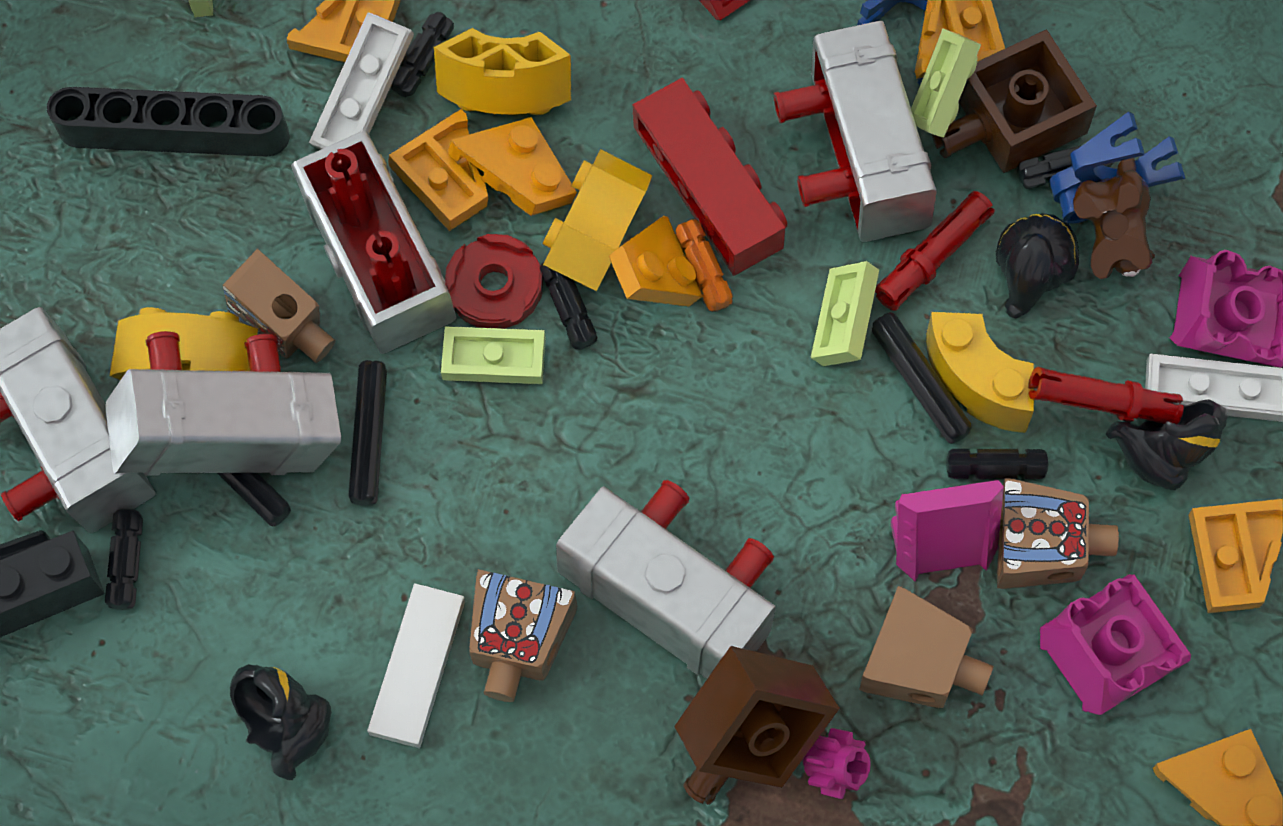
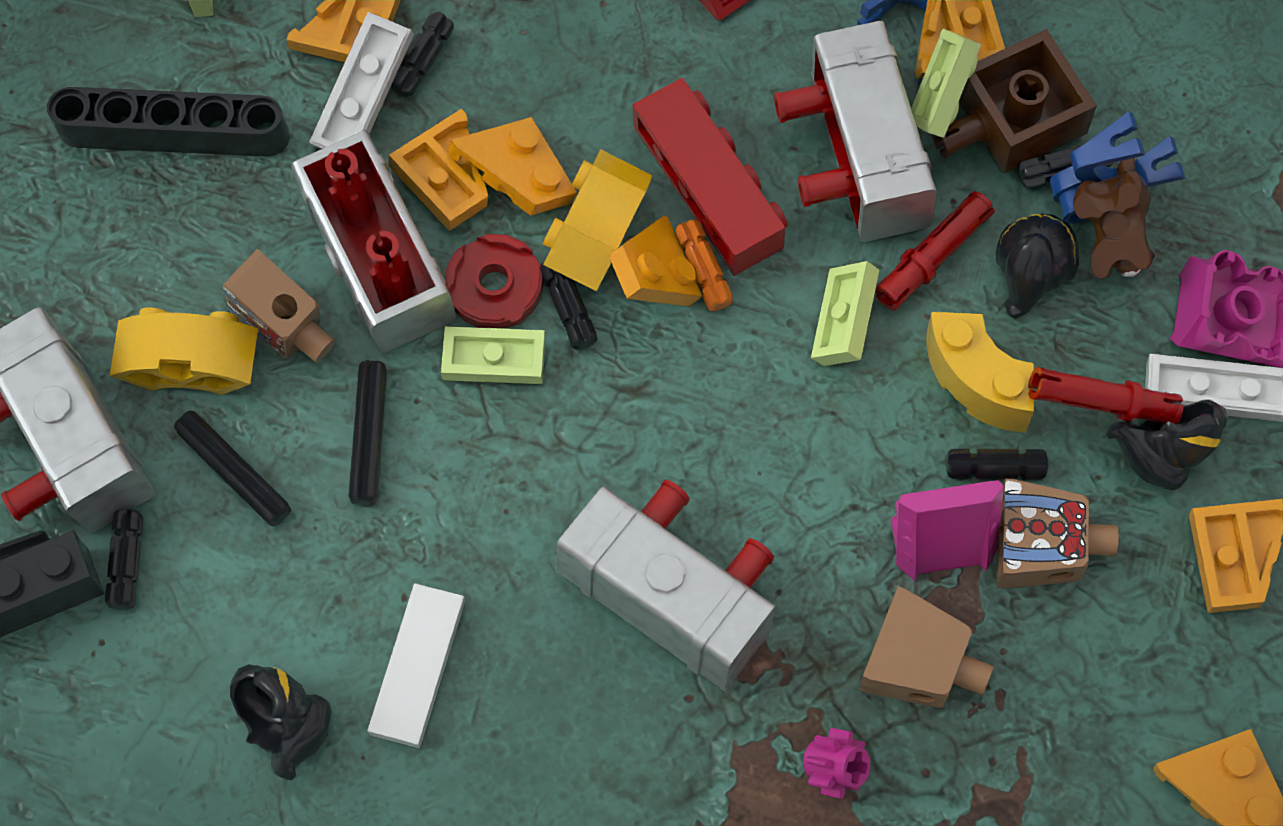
(220, 419): flat silver piece -> none
(503, 73): yellow brick -> none
(517, 630): torso -> none
(753, 721): reddish brown brick -> none
(921, 378): black axle -> none
(1113, 644): dark pink slope -> none

